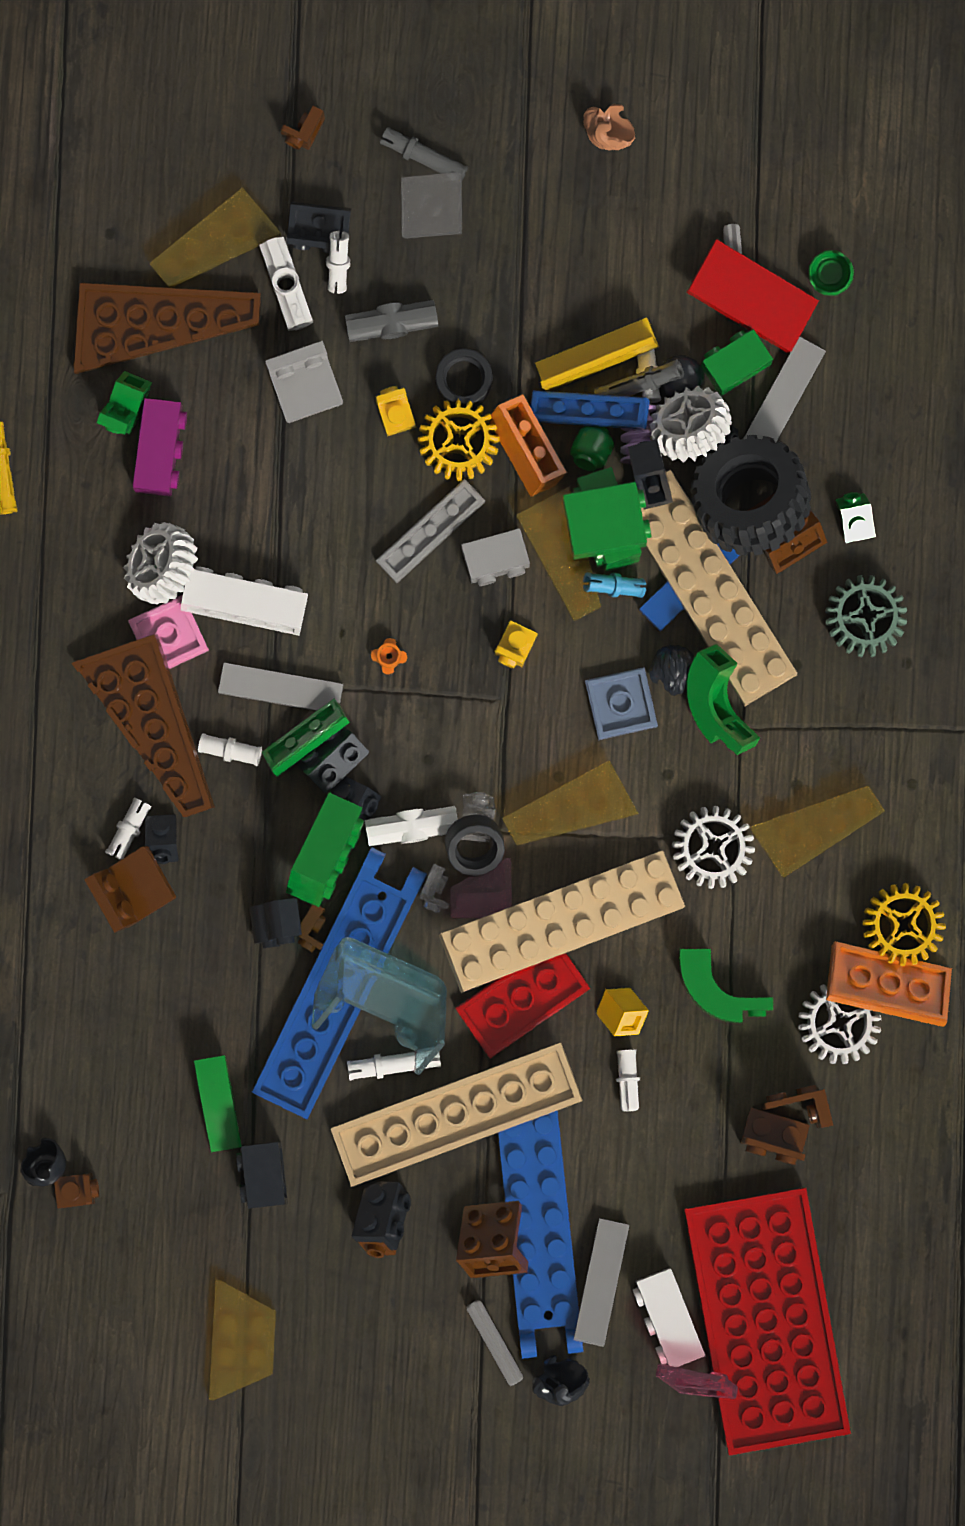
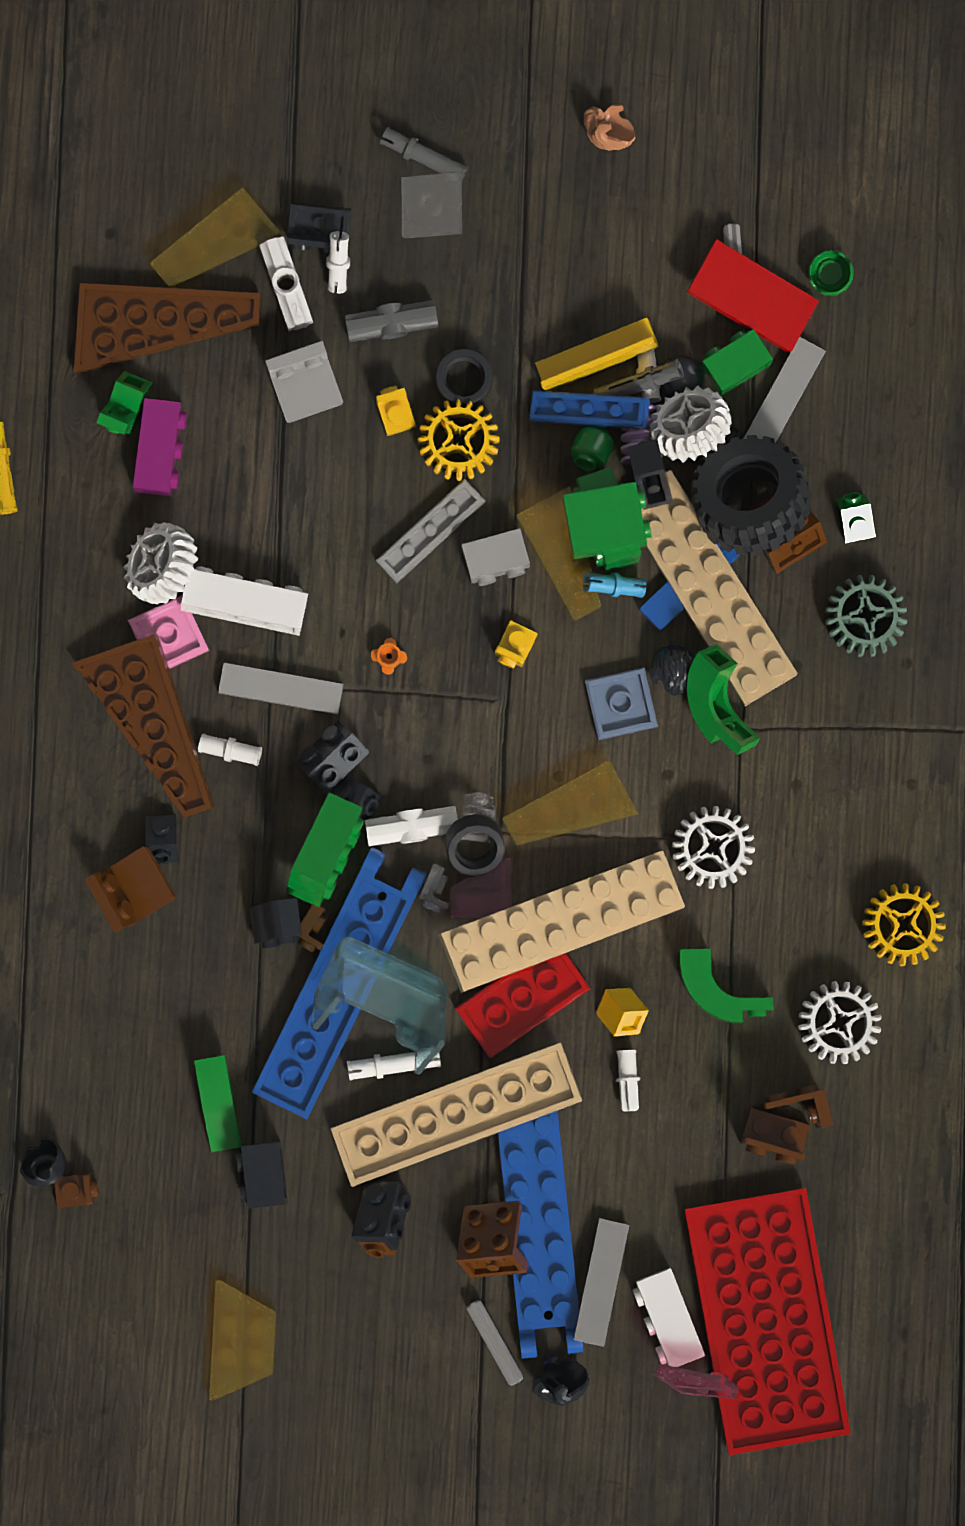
(128, 829): white pin -> none
(305, 737): green tile -> none
(309, 127): reddish brown bracket -> none
(527, 445): orange brick -> none
(806, 833): clear yellow wing -> none
(869, 982): orange tile -> none

